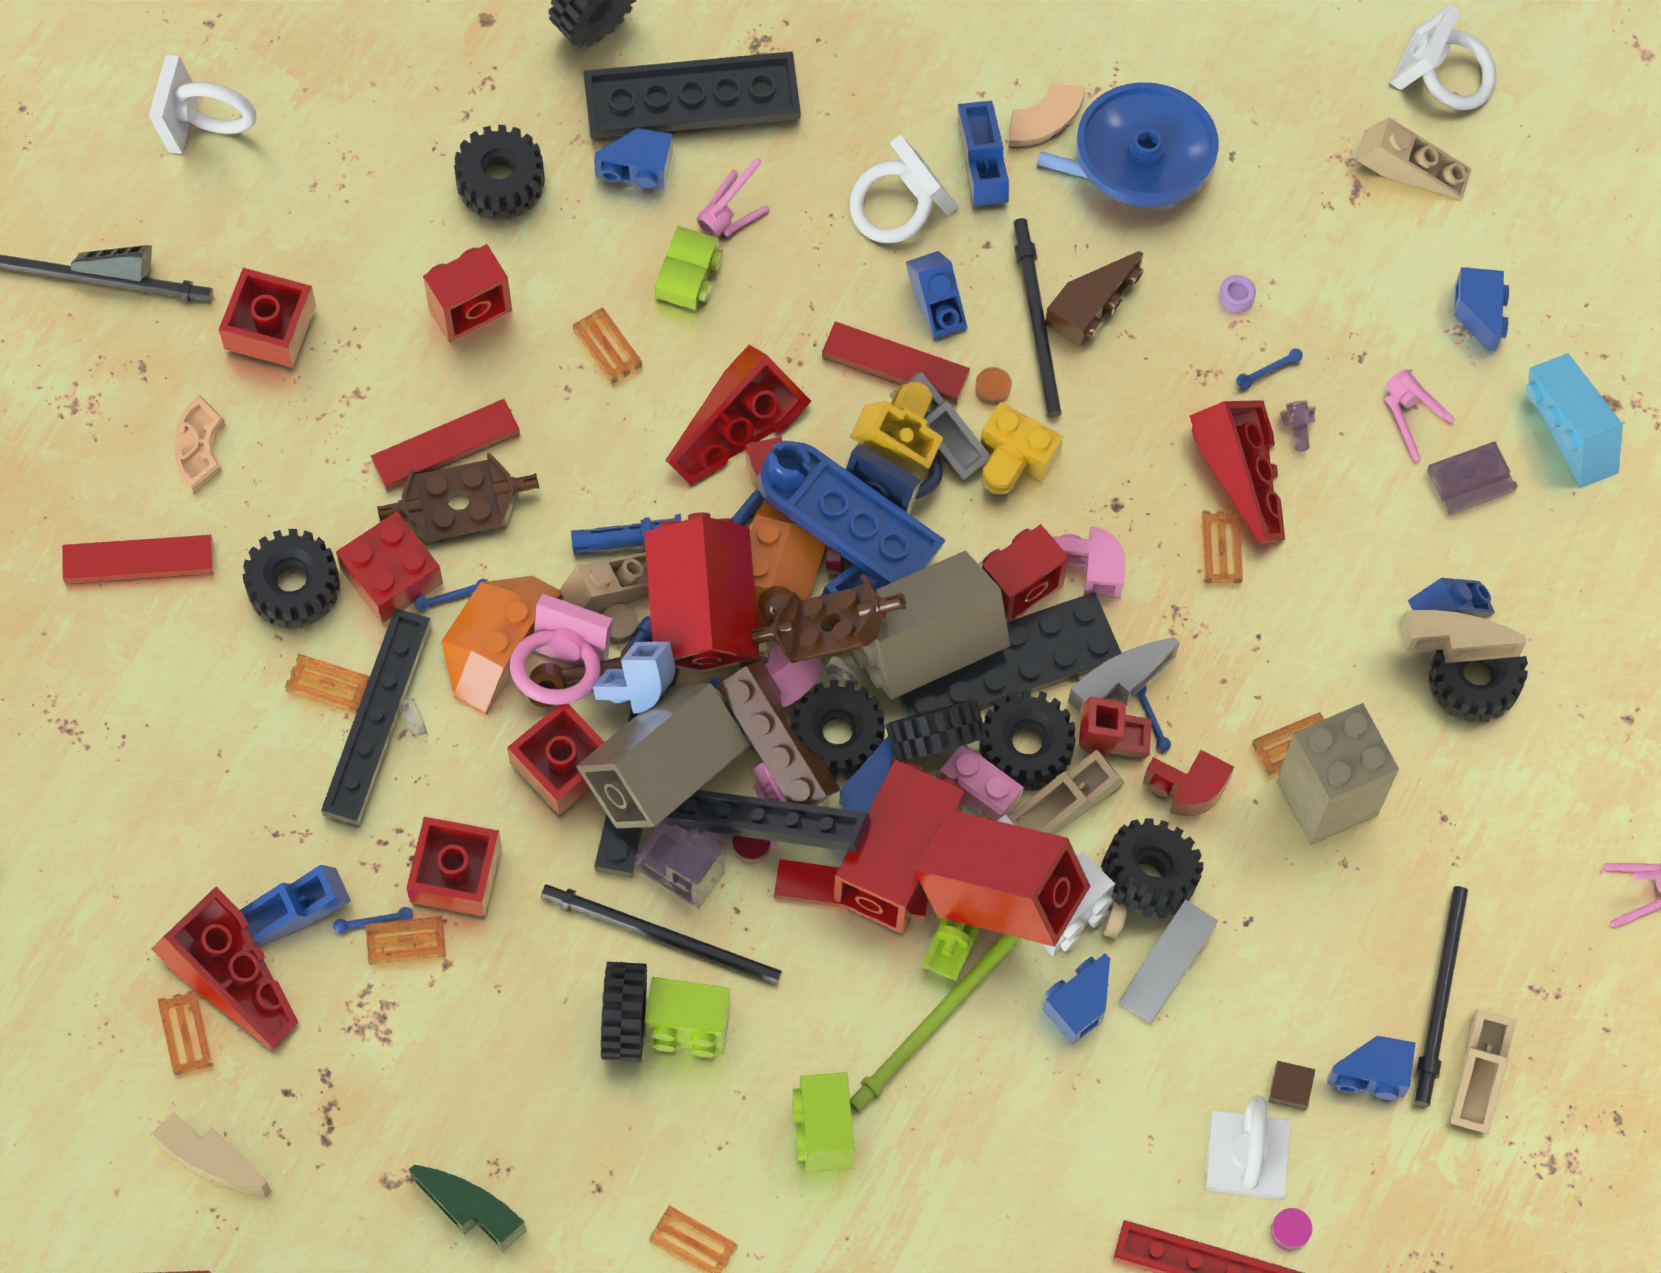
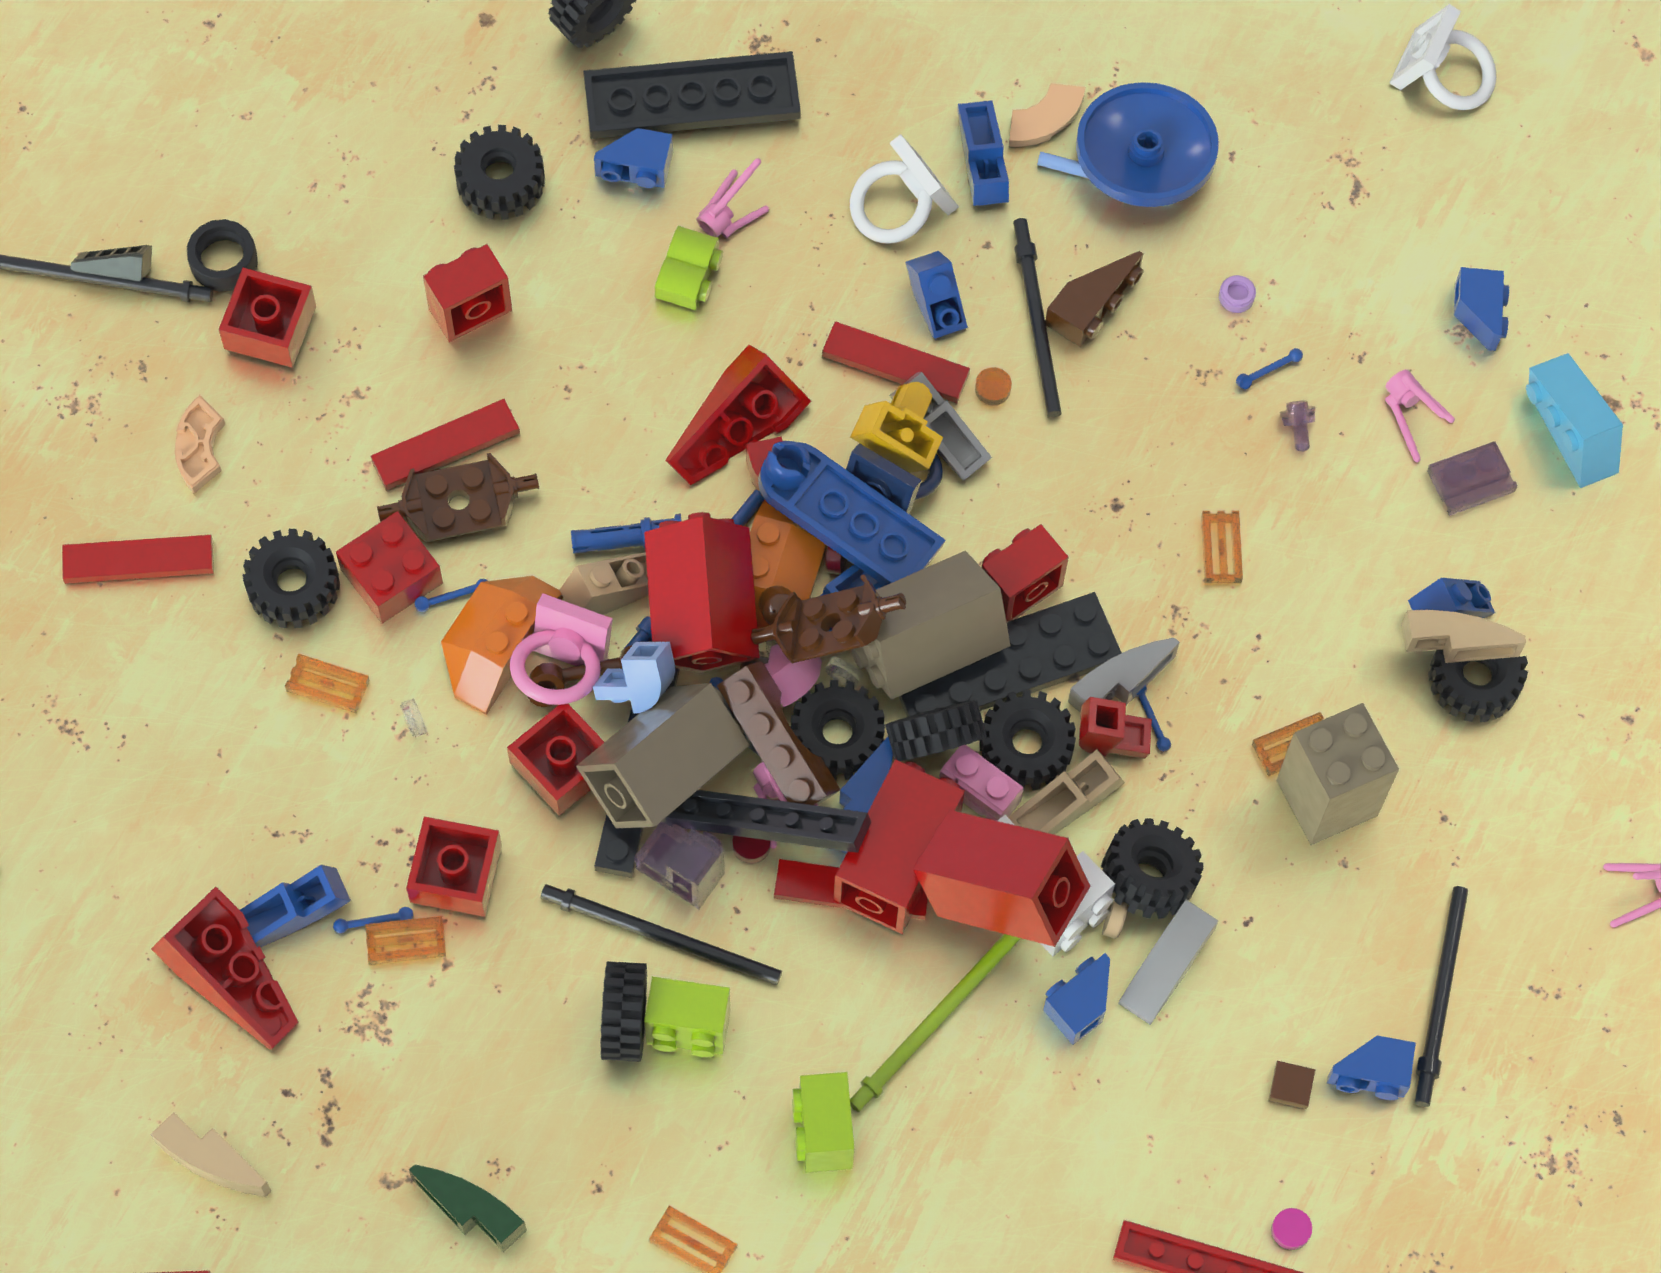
(177, 106): white tile -> none
(177, 1002): clear orange tile -> none
(218, 231): none -> black tyre
(376, 717): black plate -> none
(621, 367): clear orange tile -> none
(623, 624): tan tile -> none
(950, 948): lime hips -> none
(1016, 448): yellow brick -> none
(1101, 557): bright pink brick -> none
(1194, 791): red brick -> none
(1236, 447): red wedge -> none
(1248, 1152): white tile -> none
(1410, 159): tan slope -> none
(1482, 1071): tan slope -> none

